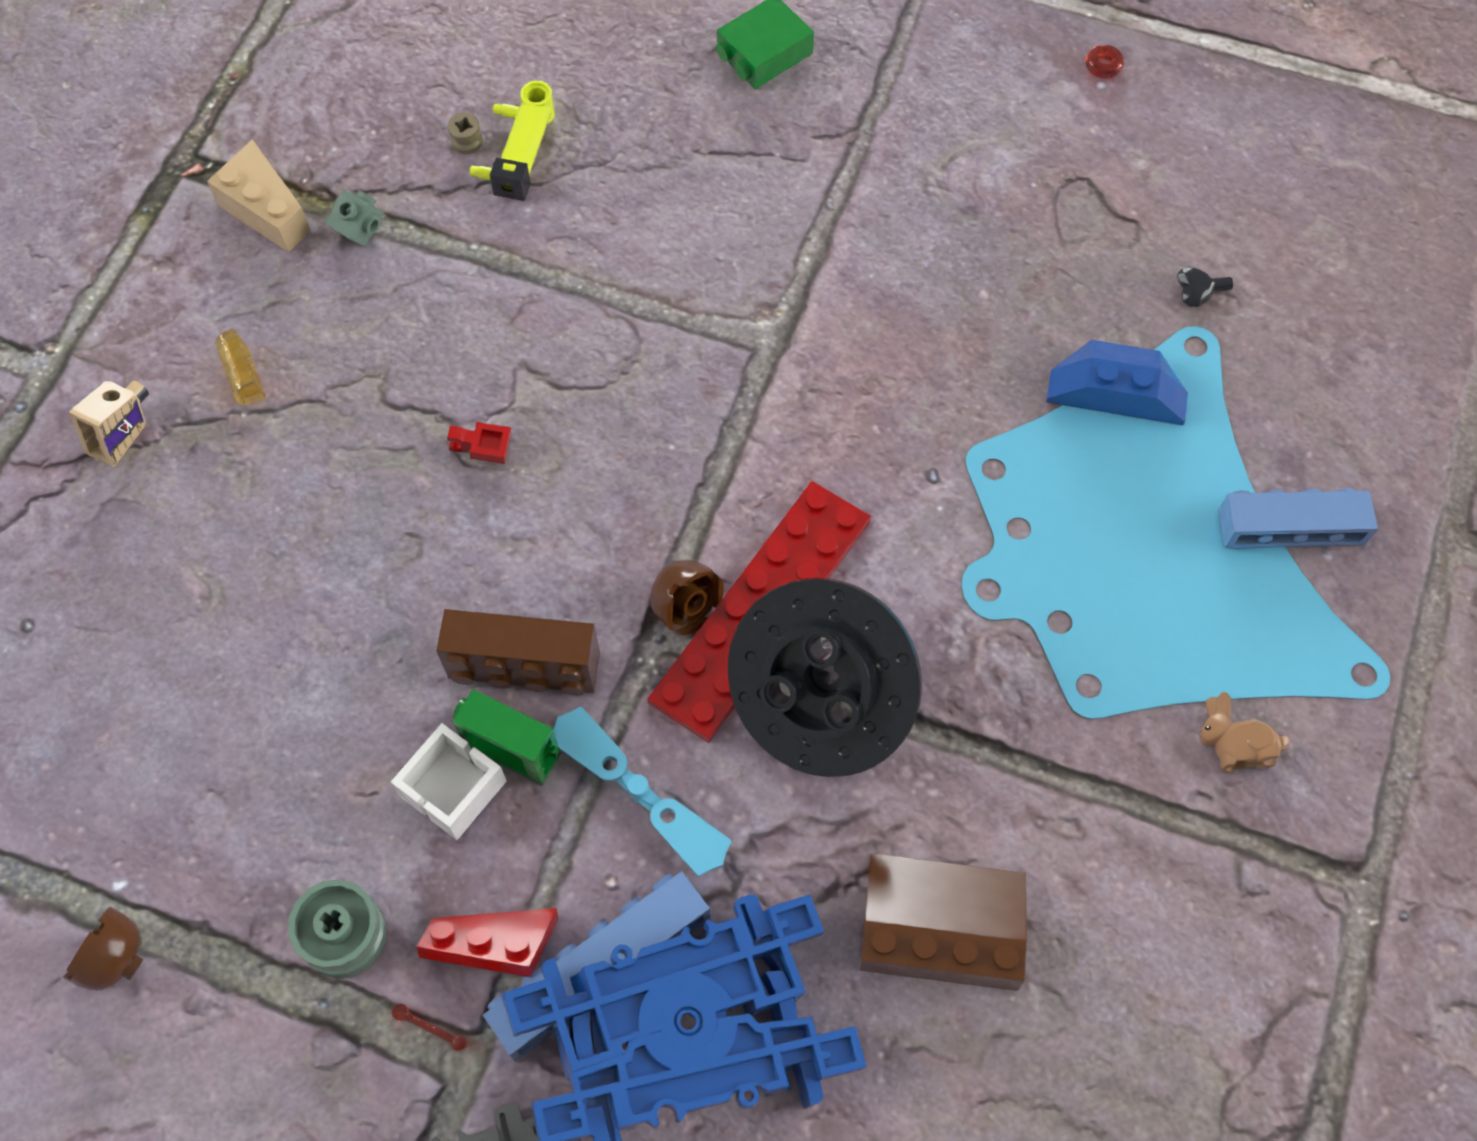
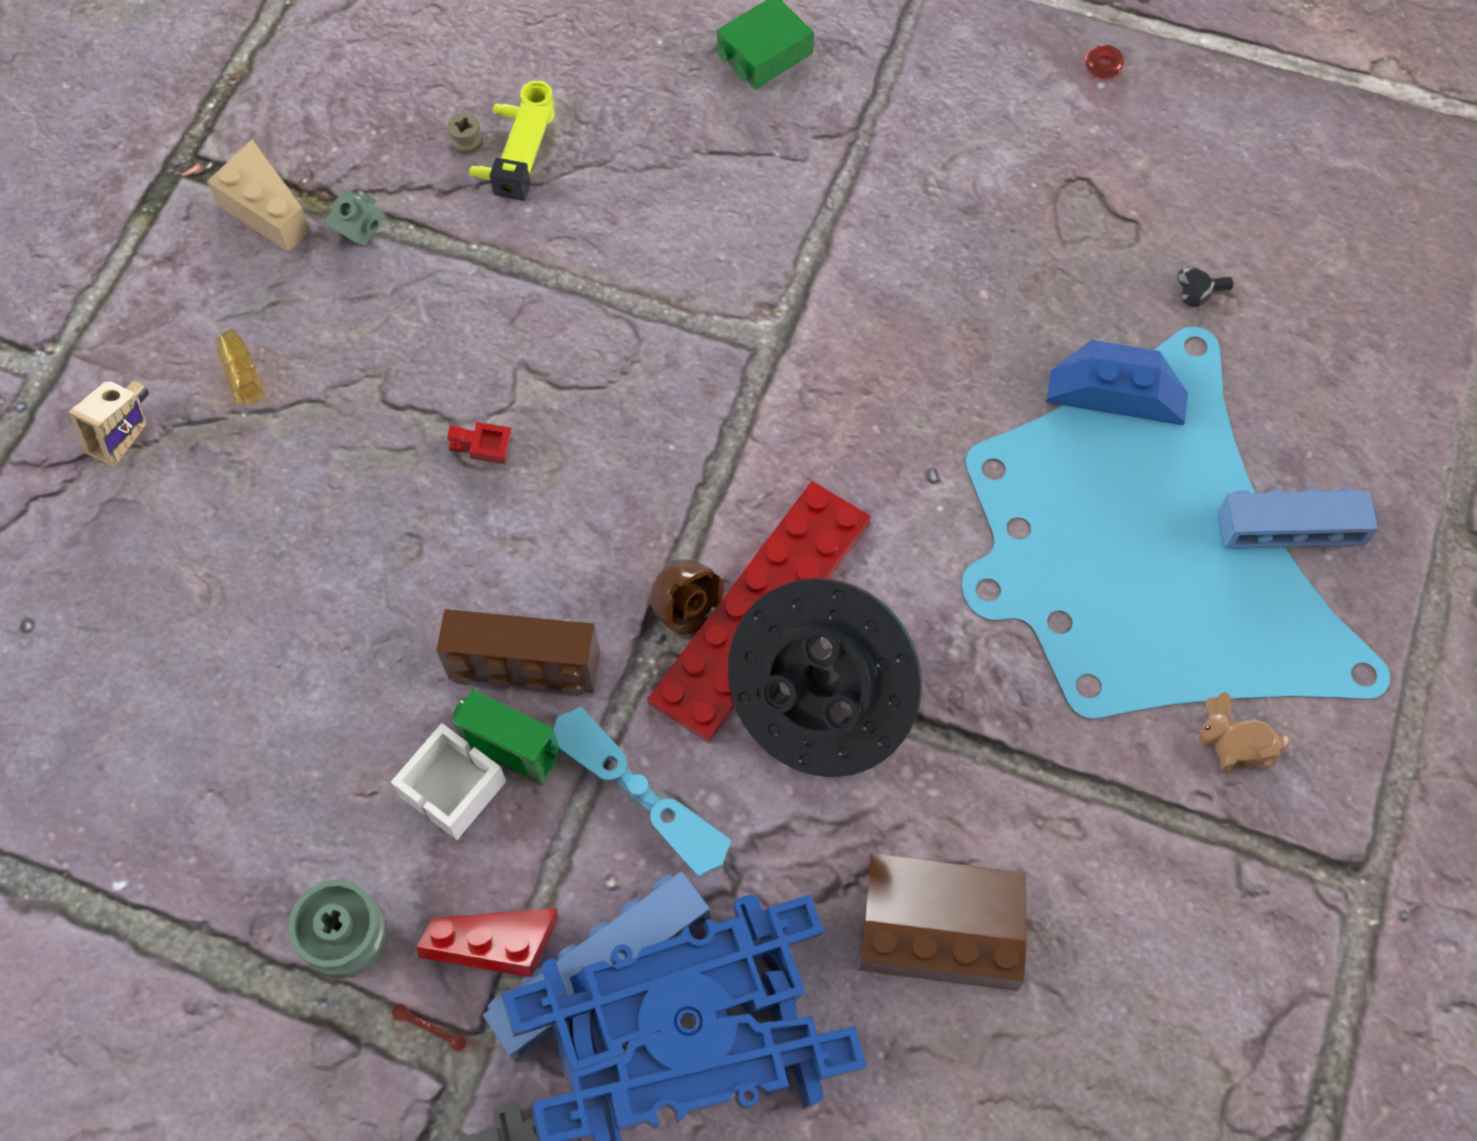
(107, 953): reddish brown cylinder -> none

